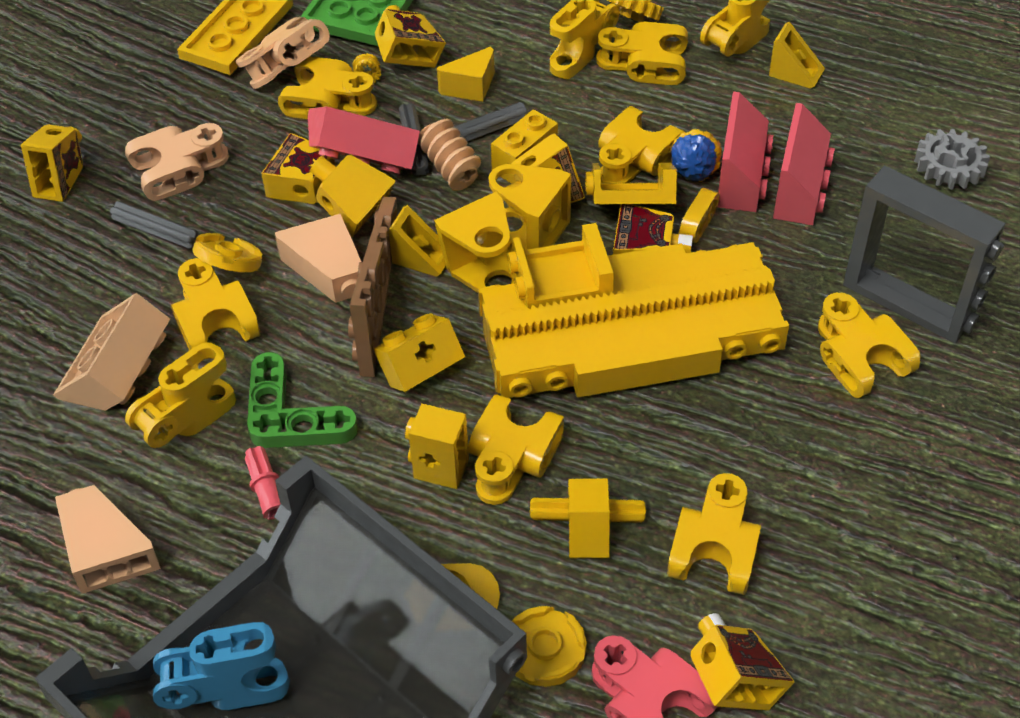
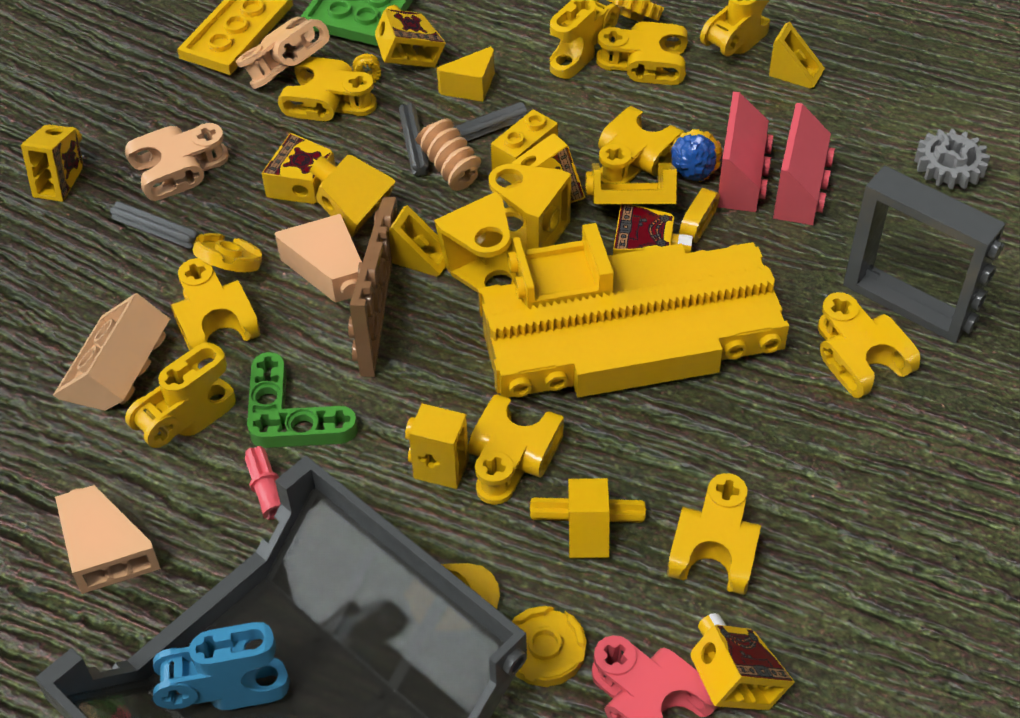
(363, 137): coral slope -> none
(437, 351): yellow brick -> none

